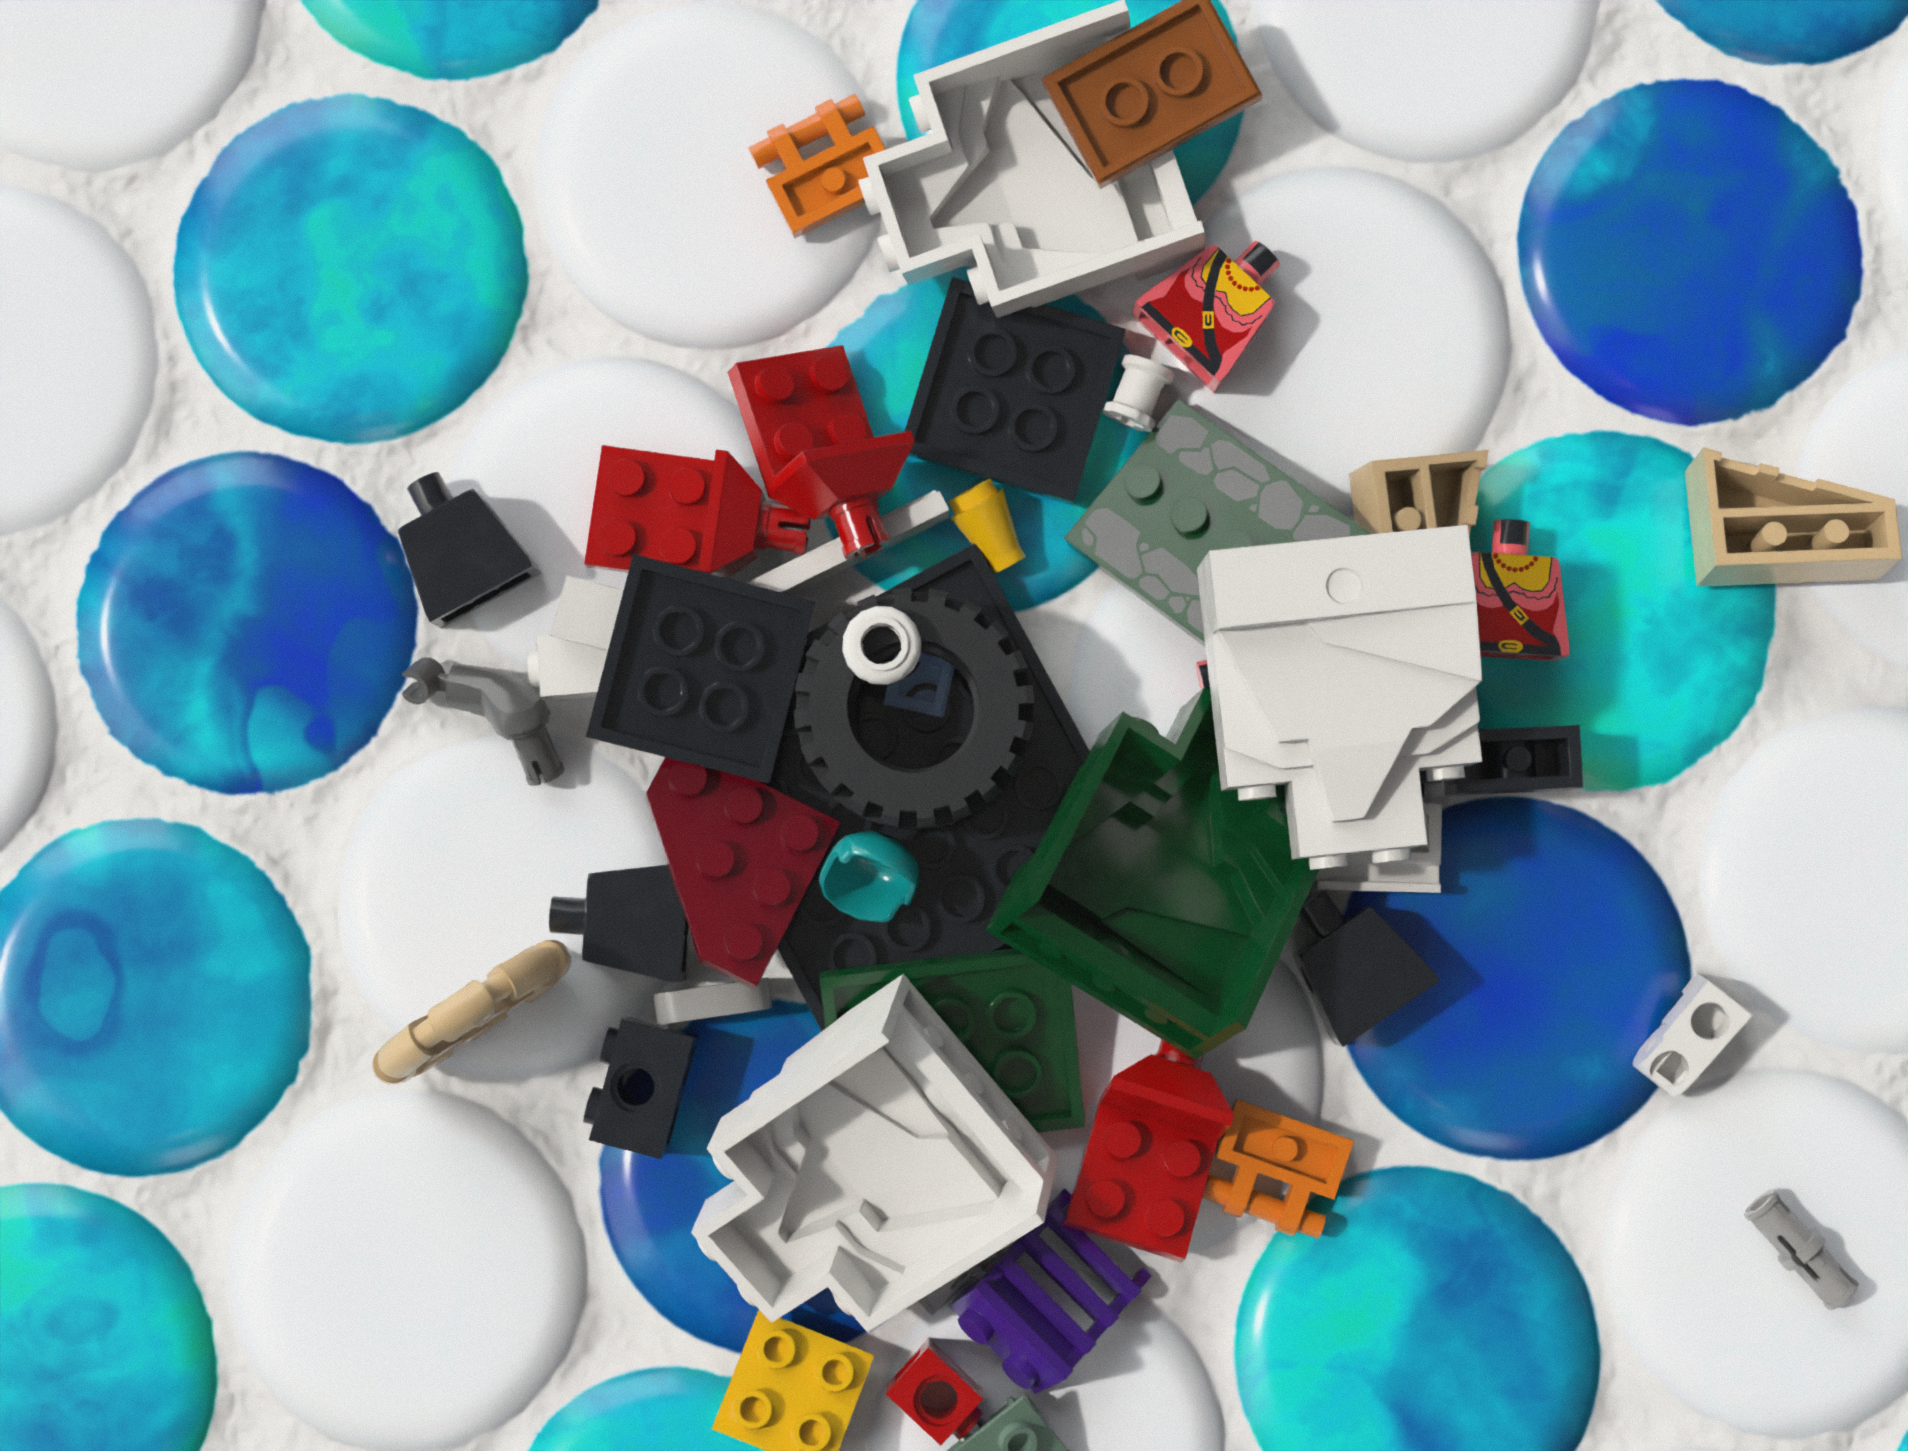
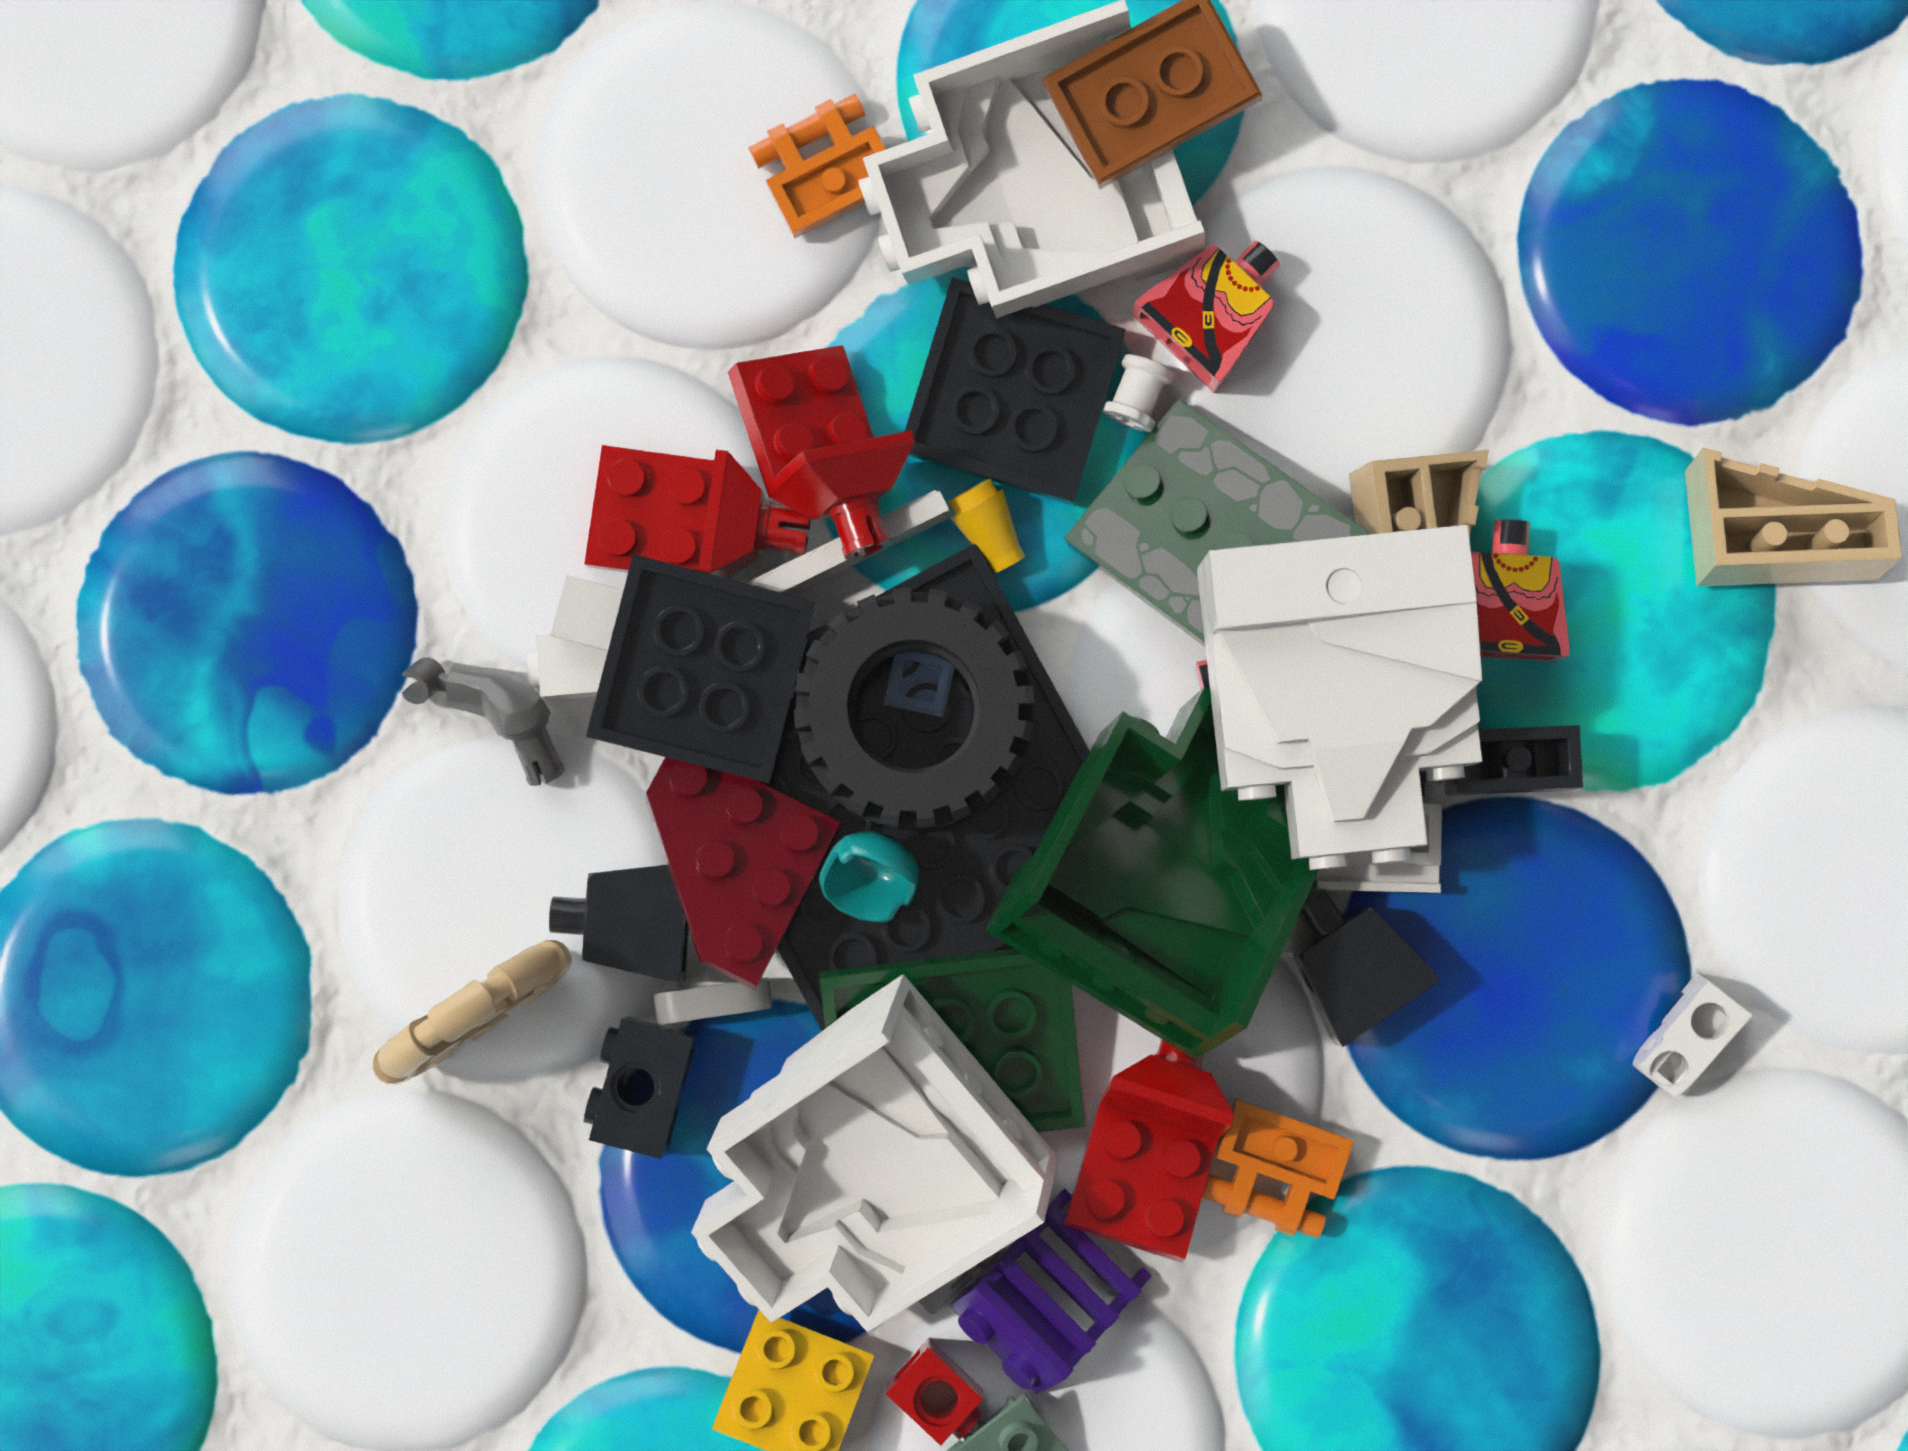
(460, 551): black torso -> none
(881, 617): white piece -> none
(1801, 1249): light grey pin -> none

